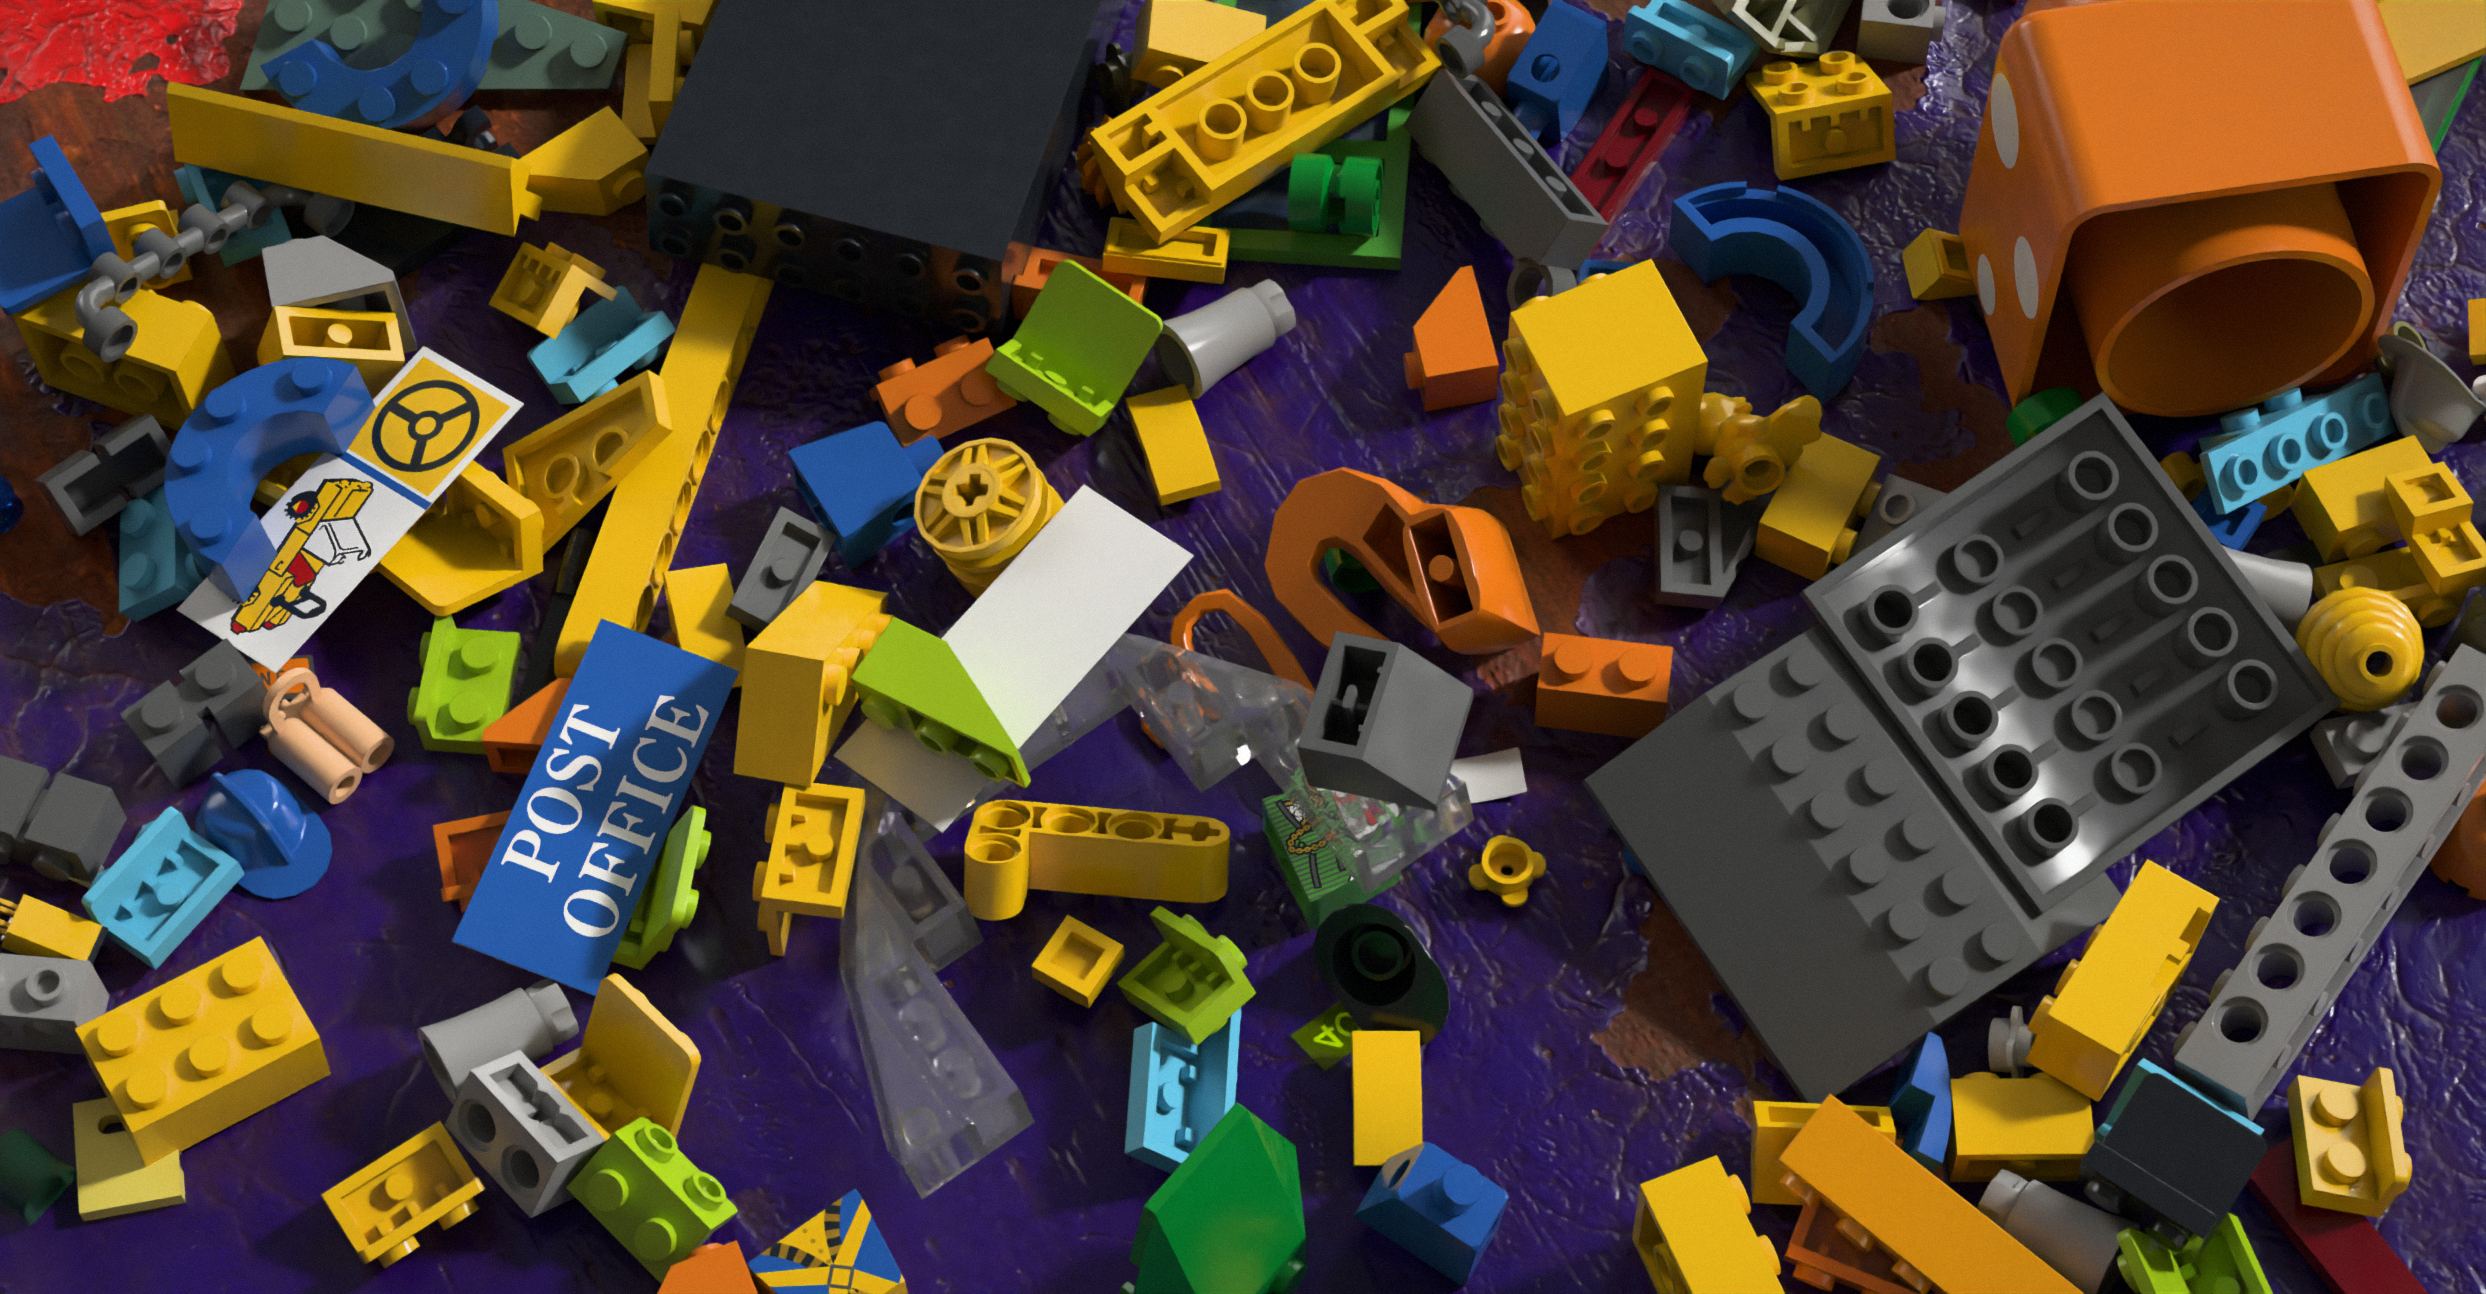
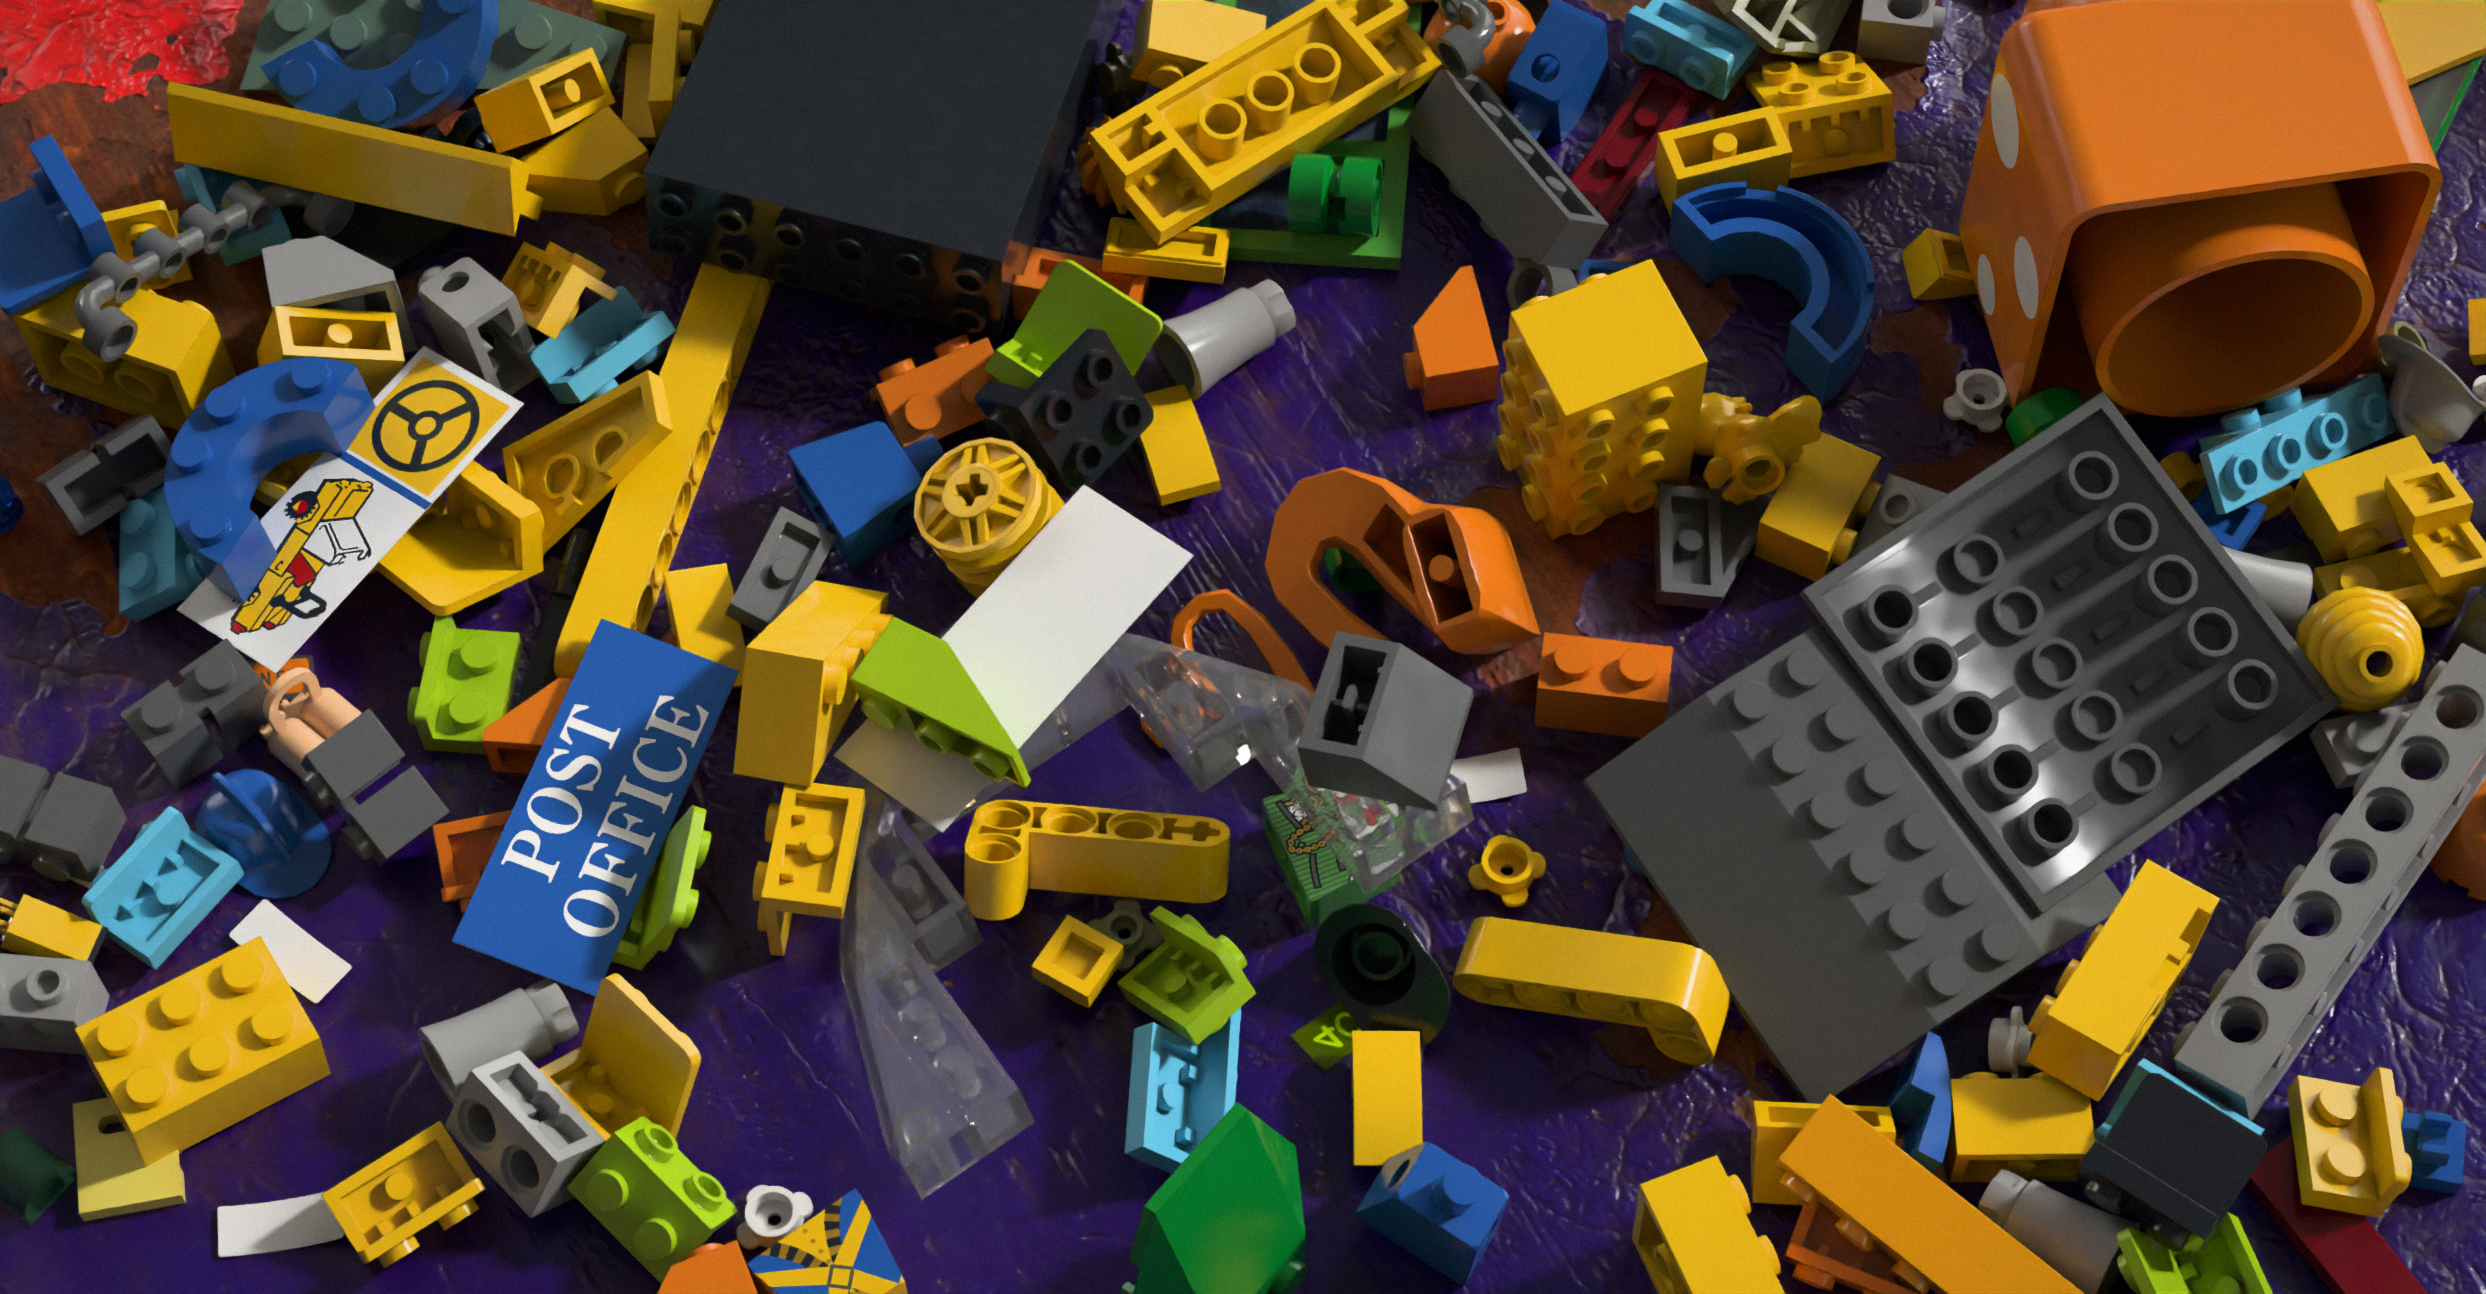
(275, 1226): none -> white sticker
(301, 958): none -> white sticker
(353, 762): none -> dark grey piece
(470, 302): none -> light grey torso
(544, 100): none -> yellow brick
(771, 1201): none -> white plate
(1073, 415): none -> black bracket
(1143, 935): none -> olive plate
(1601, 978): none -> yellow beam
(1723, 150): none -> yellow brick
(1983, 386): none -> white plate
(2435, 1150): none -> blue tile

